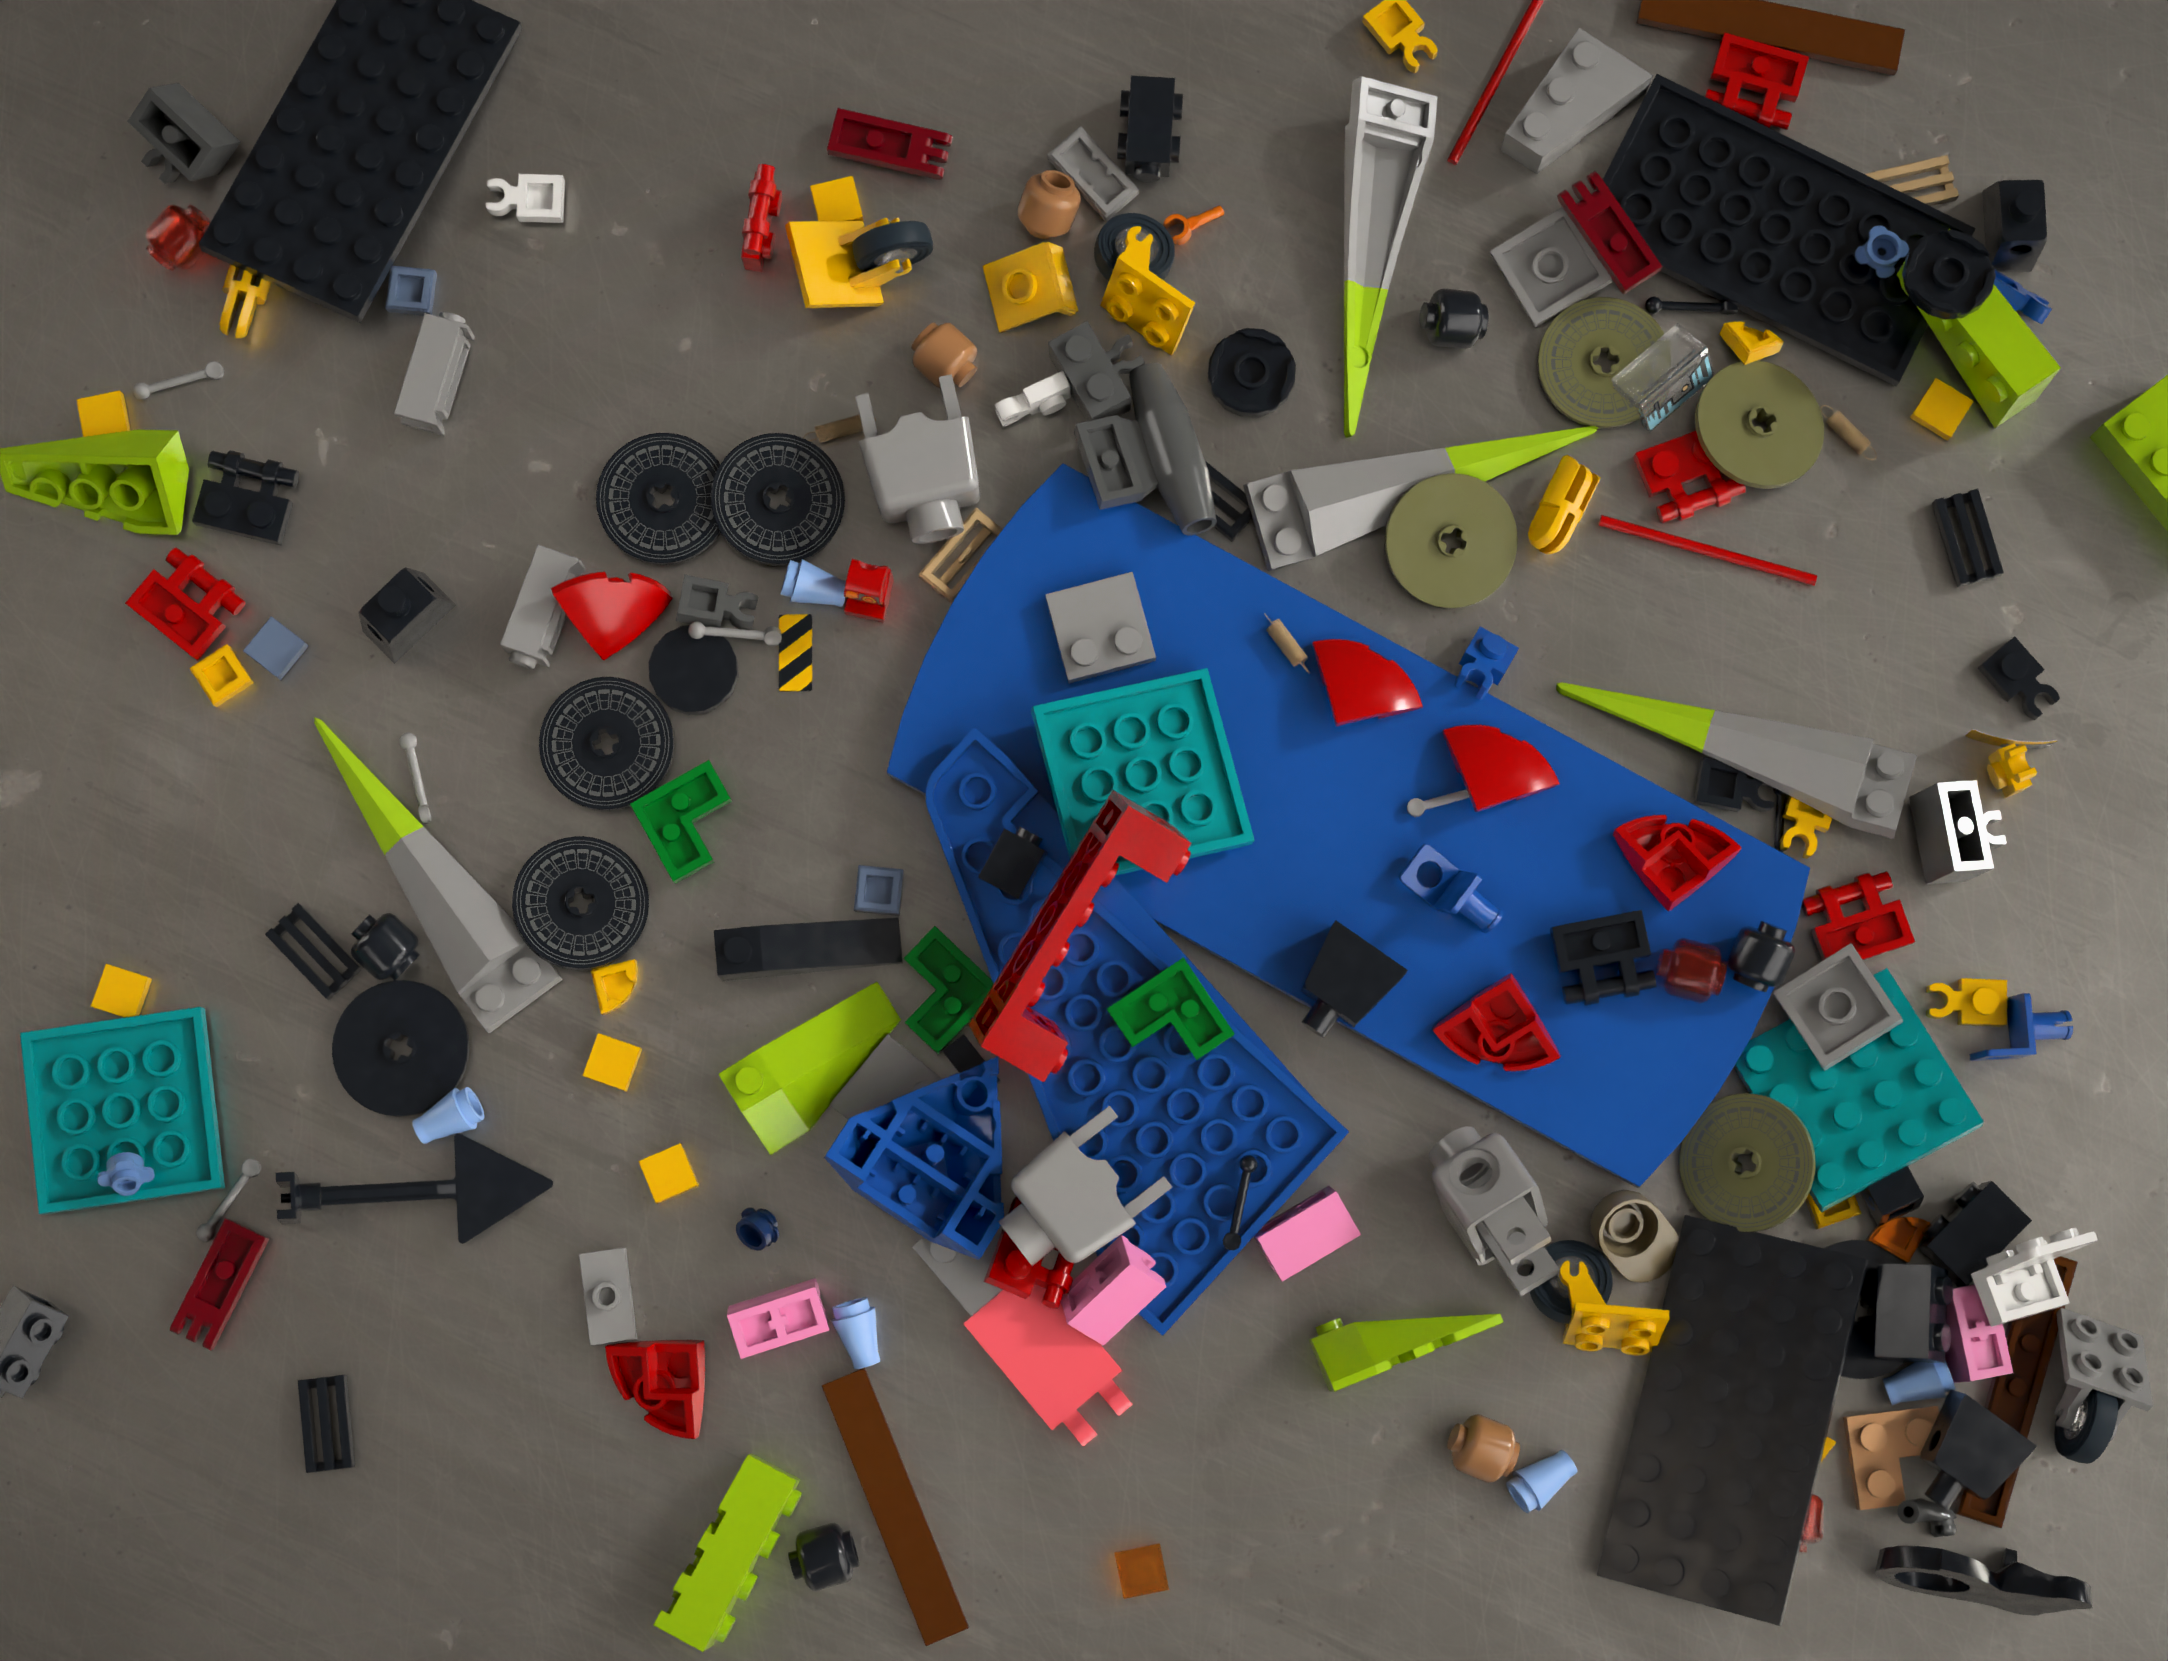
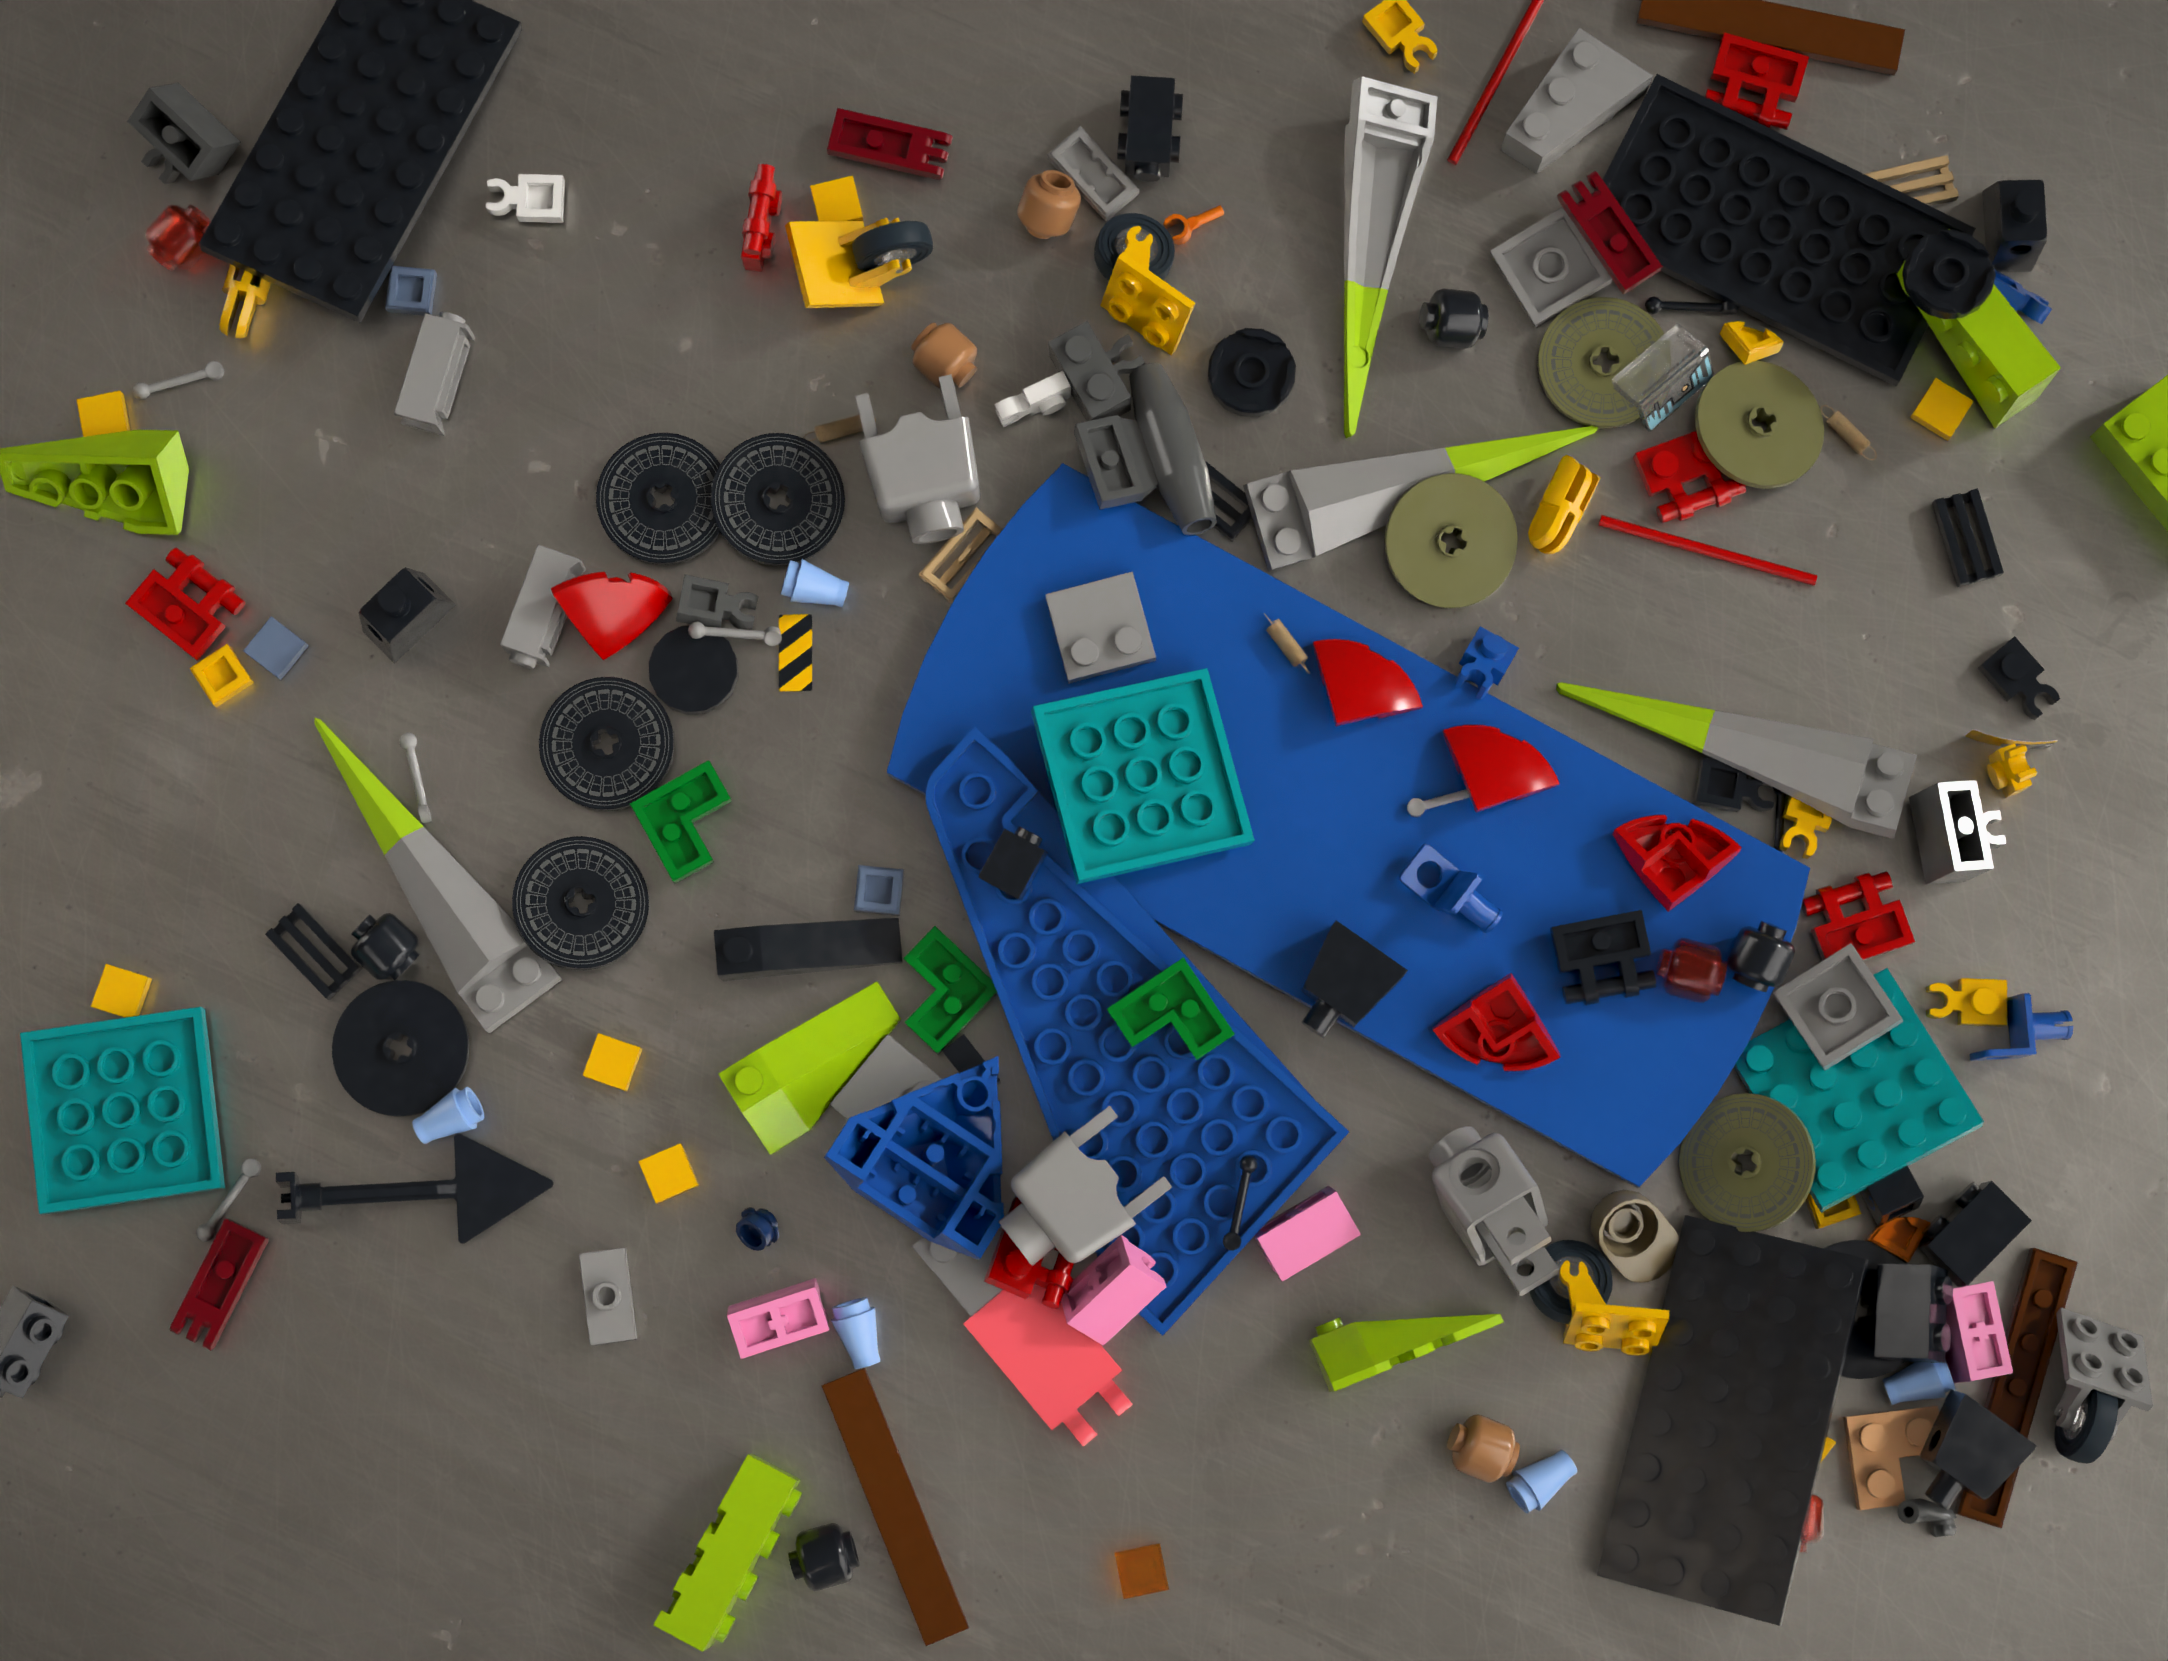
(125, 1173): medium blue plate -> none
(241, 510): black plate -> none
(308, 1424): black tile -> none
(614, 984): yellow tile -> none
(664, 1380): red brick -> none
(868, 590): red leg -> none
(1004, 1020): red plate -> none
(1030, 286): yellow piece -> none
(1882, 238): medium blue plate -> none
(1959, 1577): black animal -> none
(2028, 1281): white bracket -> none

